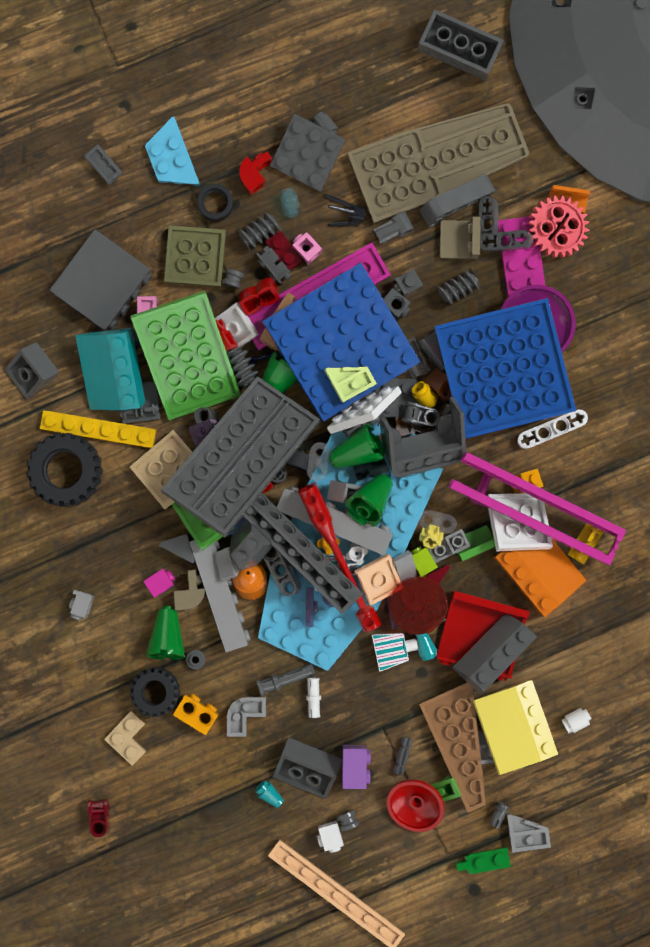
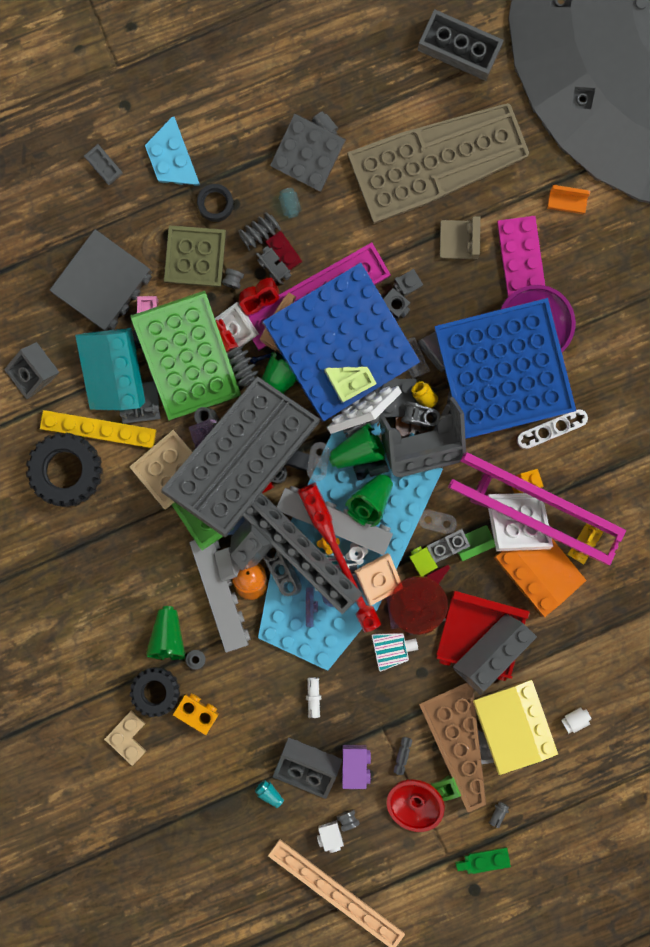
(81, 604): light grey brick -> none
(98, 815): dark red piece -> none
(160, 582): dark pink brick -> none
(180, 547): dark grey slope -> none
(190, 598): dark tan brick -> none
(240, 710): light grey plate -> none
(249, 172): red brick -> none
(276, 682): dark grey pin -> none
(306, 240): bright pink brick -> none
(341, 491): light grey slope -> none
(356, 213): black plant -> none
(398, 226): dark grey piece -> none
(405, 565): light grey slope -> none
(426, 647): teal cone -> none
(431, 536): light yellow gear -> none
(439, 384): reddish brown brick -> none
(456, 199): dark grey beam -> none
(458, 287): dark grey piece -> none
(493, 234): dark grey beam -> none
(527, 834): light grey wing -> none
(571, 237): coral gear -> none

